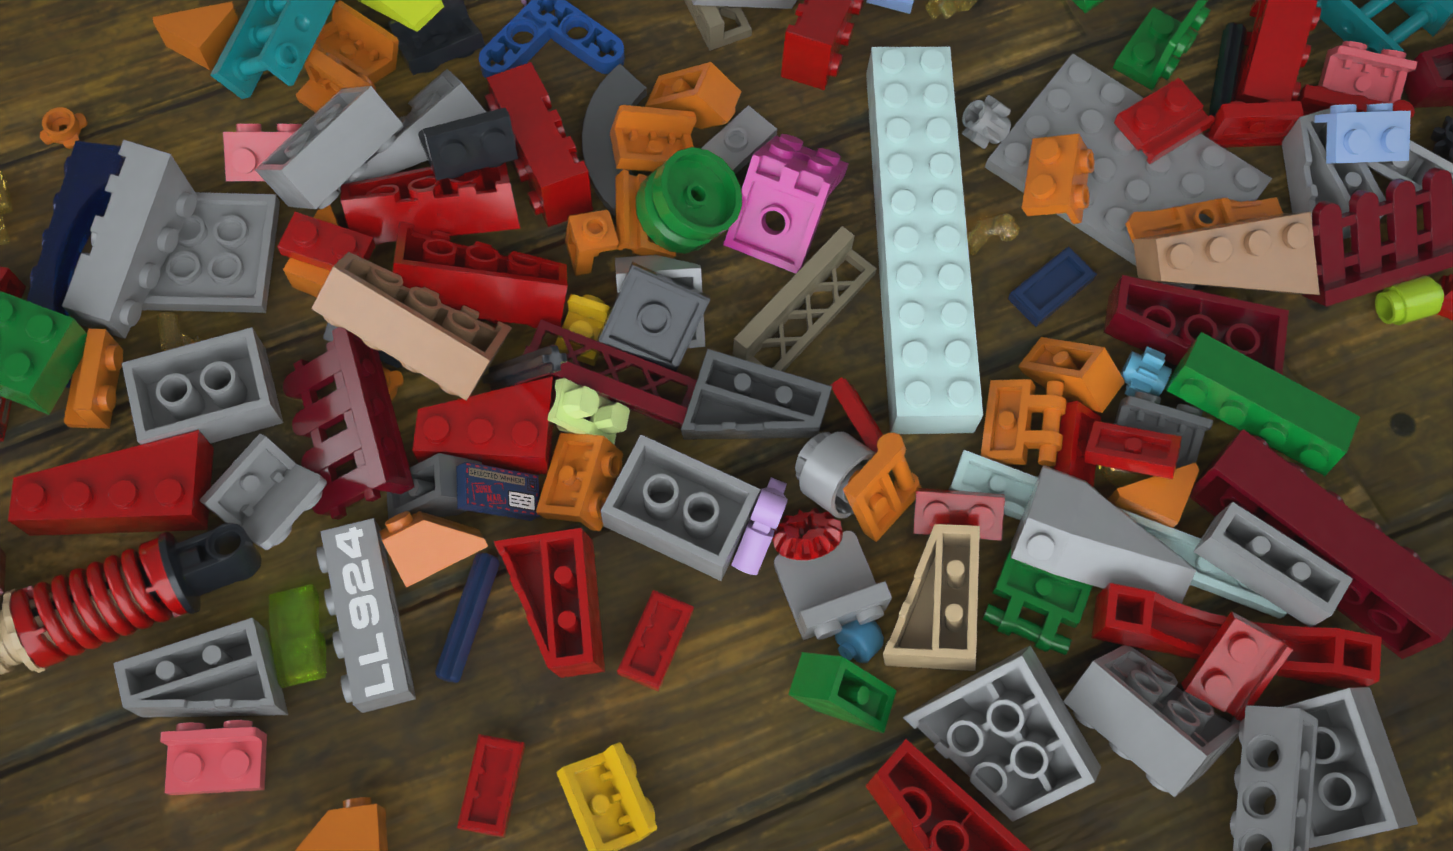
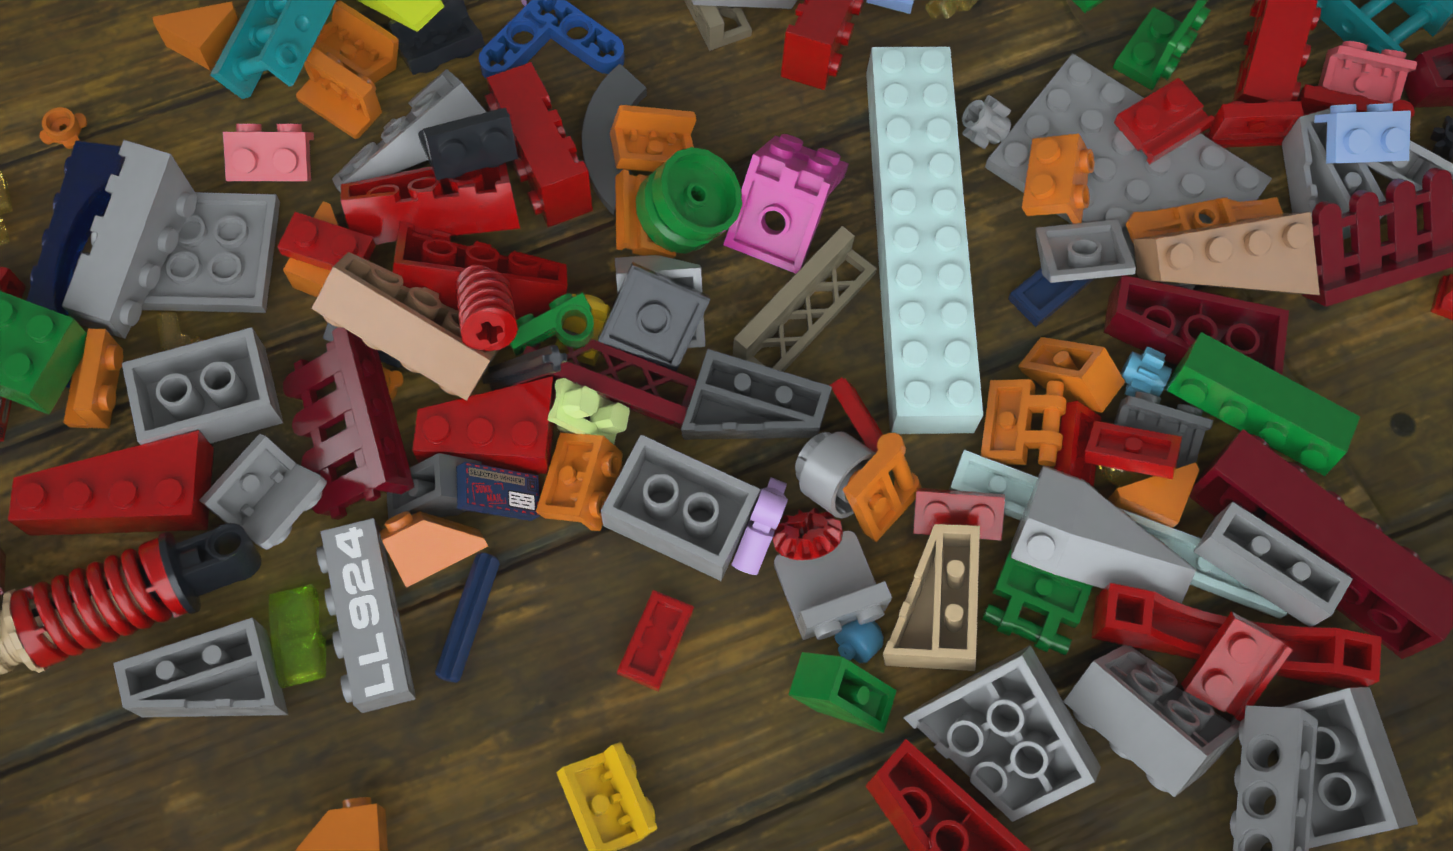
(215, 758): coral bracket -> none
(330, 148): light grey brick -> none
(485, 308): none -> red piece
(491, 786): red plate -> none
(536, 330): none -> green plate
(560, 597): red wedge -> none
(587, 237): orange bracket -> none
(698, 90): orange slope -> none
(741, 138): light grey plate -> none
(999, 224): clear yellow arm -> none
(1083, 251): none -> light grey slope
(1228, 66): black axle -> none
(1409, 301): lime brick -> none

